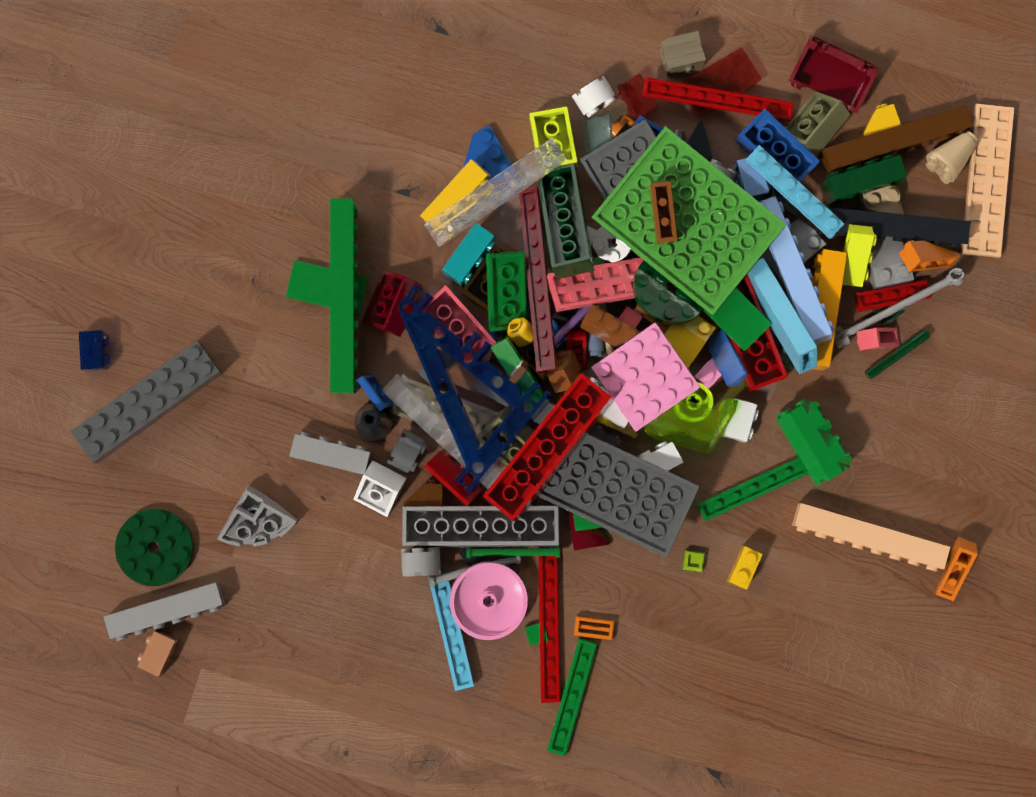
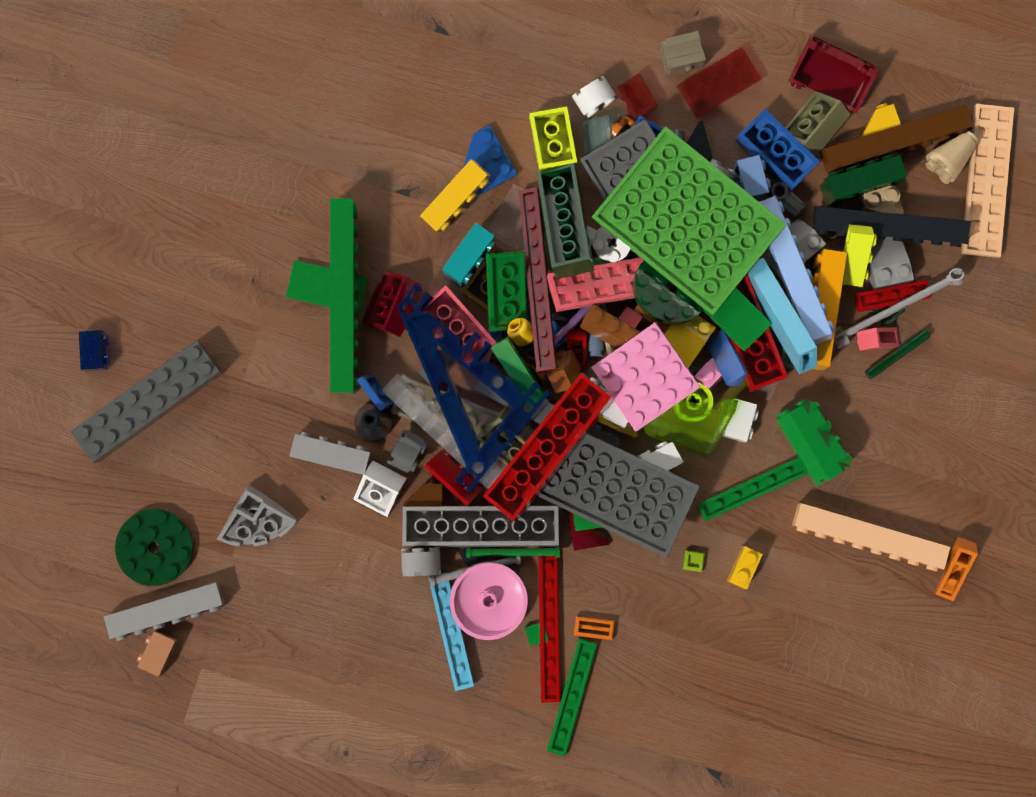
(495, 192): clear brick -> none
(518, 372): reddish brown tile -> none
(663, 212): dark orange brick -> none
(716, 99): red tile -> none
(794, 192): medium azure plate -> none
(926, 256): orange slope -> none

